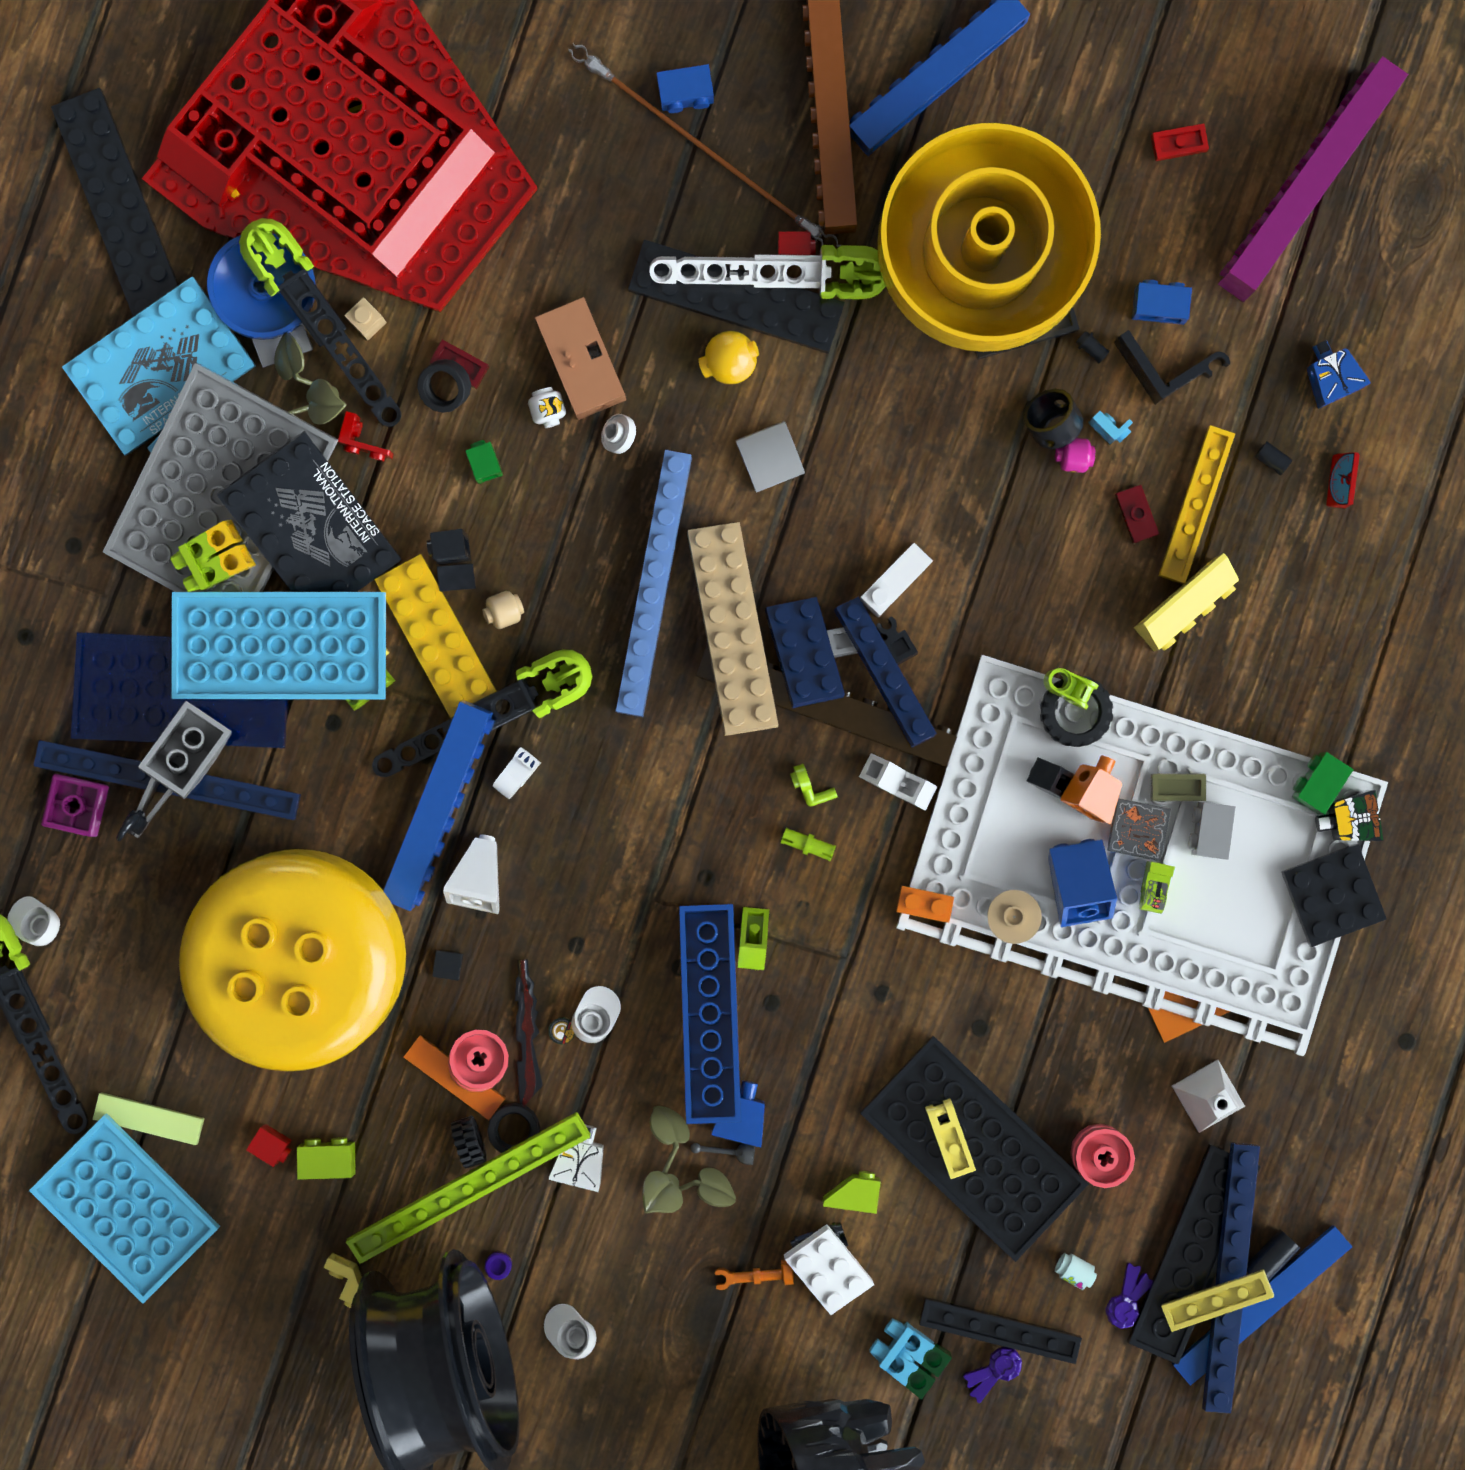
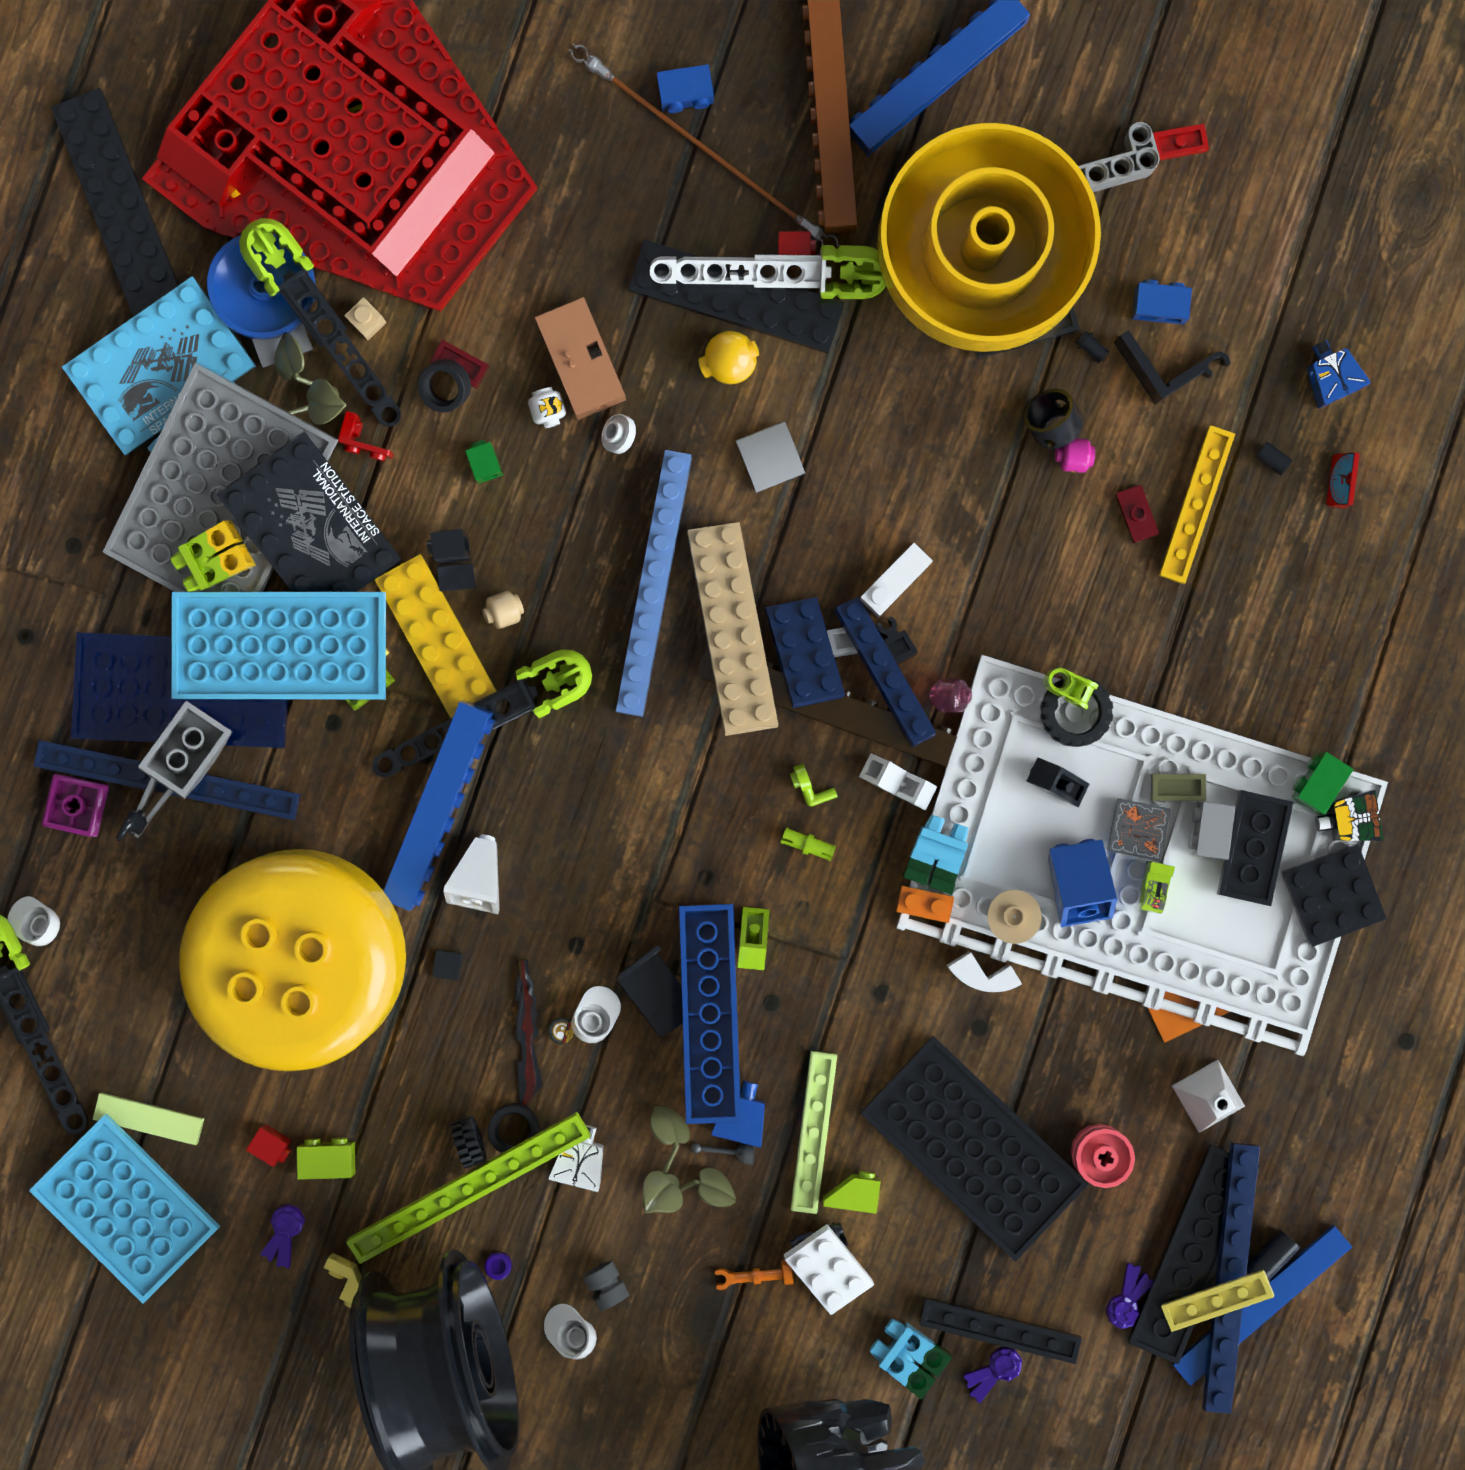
(286, 1222): none -> dark purple piece
(435, 1064): orange tile -> none
(483, 1045): coral wheel -> none
(516, 773): white leg -> none
(606, 1286): none -> dark grey wheel
(653, 991): none -> black piece
(813, 1132): none -> yellowish green tile
(944, 849): none -> medium azure hips
(950, 1139): light yellow plate -> none
(951, 695): none -> clear pink head
(970, 973): none -> white brick
(1075, 1271): light aqua brick -> none
(1094, 791): torso -> none
(1105, 426): medium azure bracket -> none
(1129, 160): none -> light grey beam
(1188, 602): light yellow slope -> none
(1255, 848): none -> black plate
(1311, 178): magenta brick -> none

